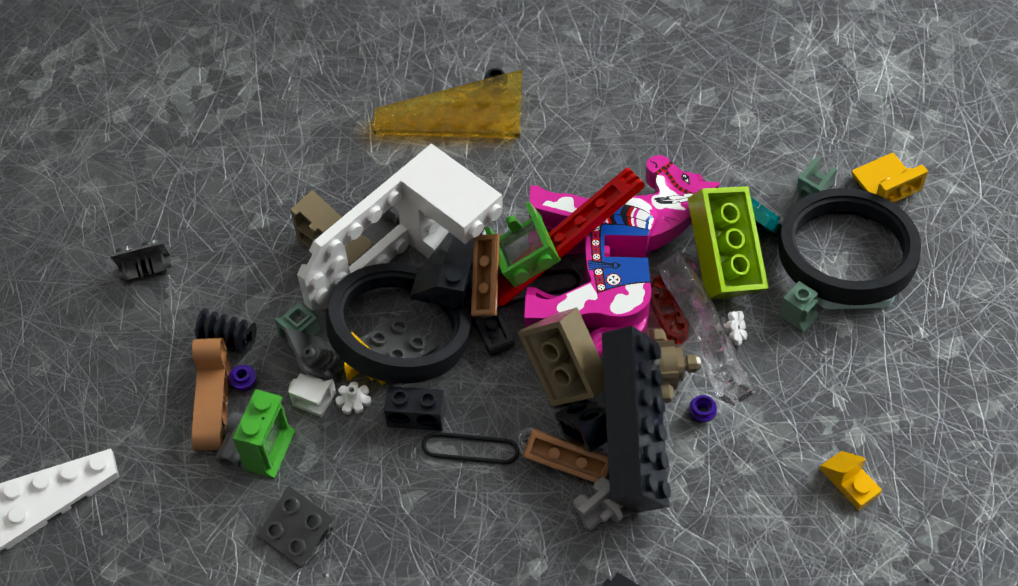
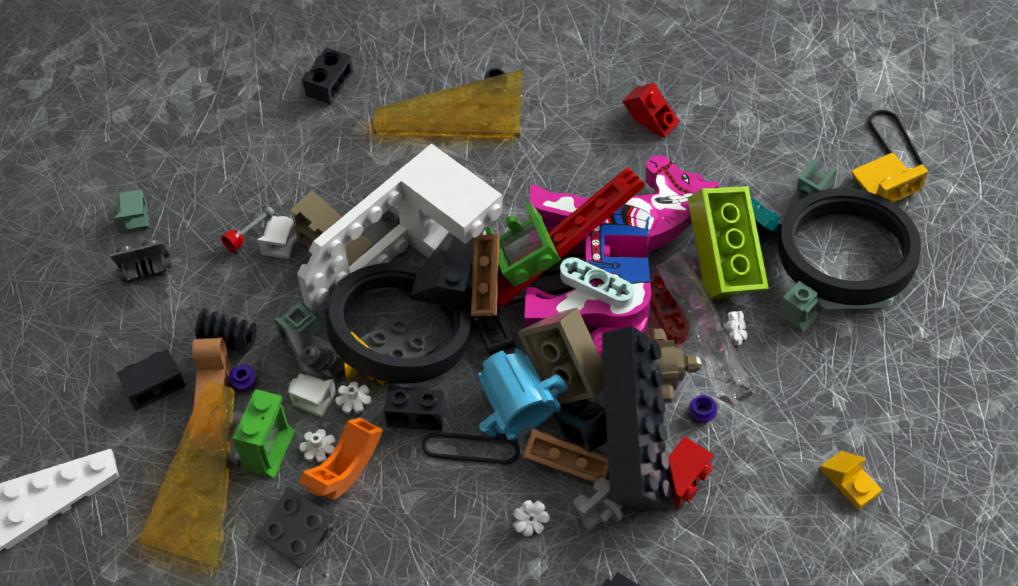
(131, 212): none -> sand green window
(151, 379): none -> black brick
(194, 492): none -> clear yellow wing
(234, 239): none -> hinge
(278, 237): none -> white window
(317, 446): none -> white plant
(327, 75): none -> black brick
(345, 462): none -> orange arch
(517, 394): none -> medium azure container
(530, 518): none -> white plant
(601, 293): none -> light aqua beam
(651, 109): none -> red slope
(686, 468): none -> red slope
(902, 129): none -> black piece

